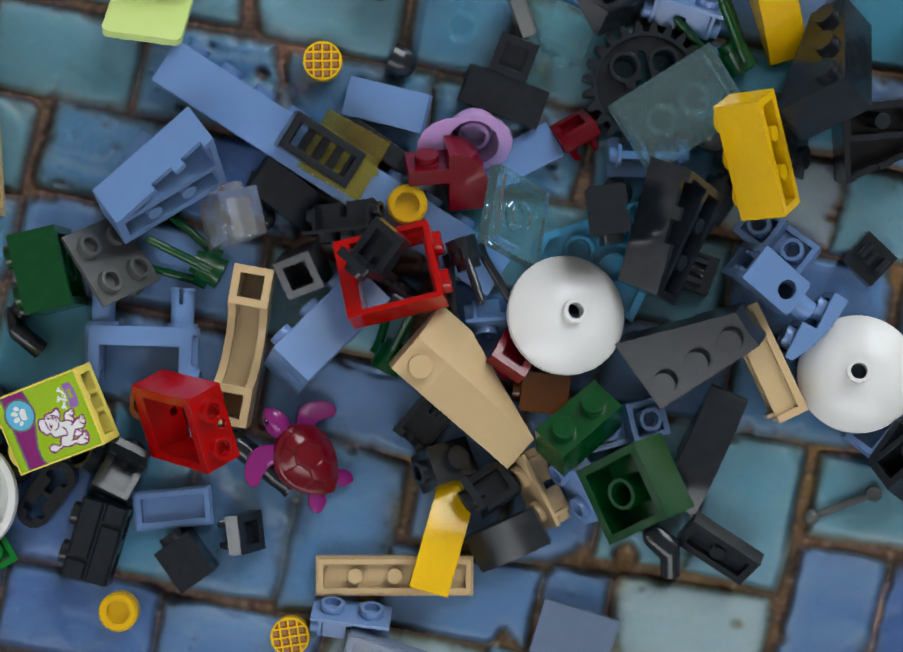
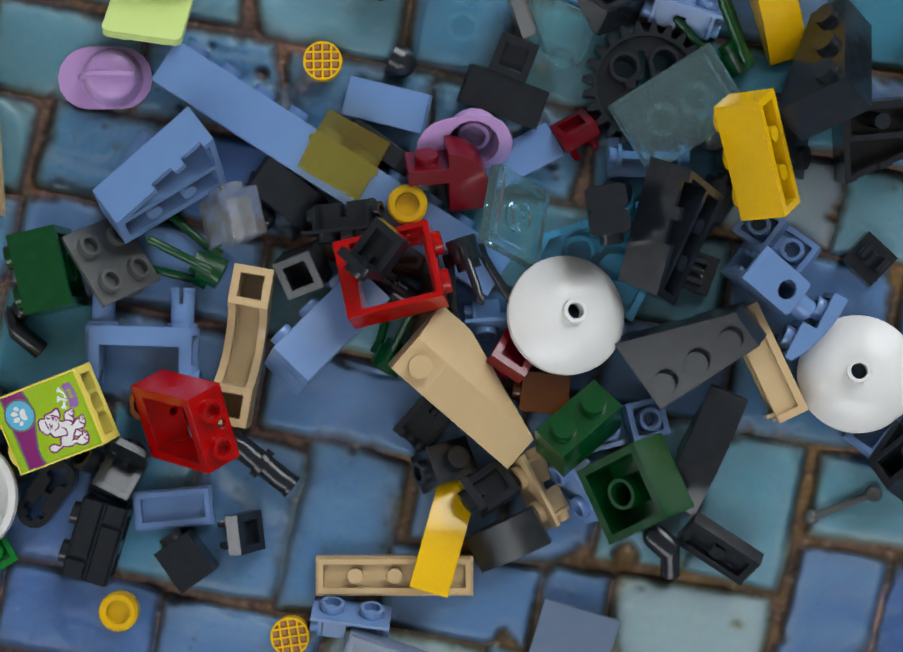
(105, 78): none -> lavender piece
(290, 130): black slope -> none
(300, 454): animal -> none

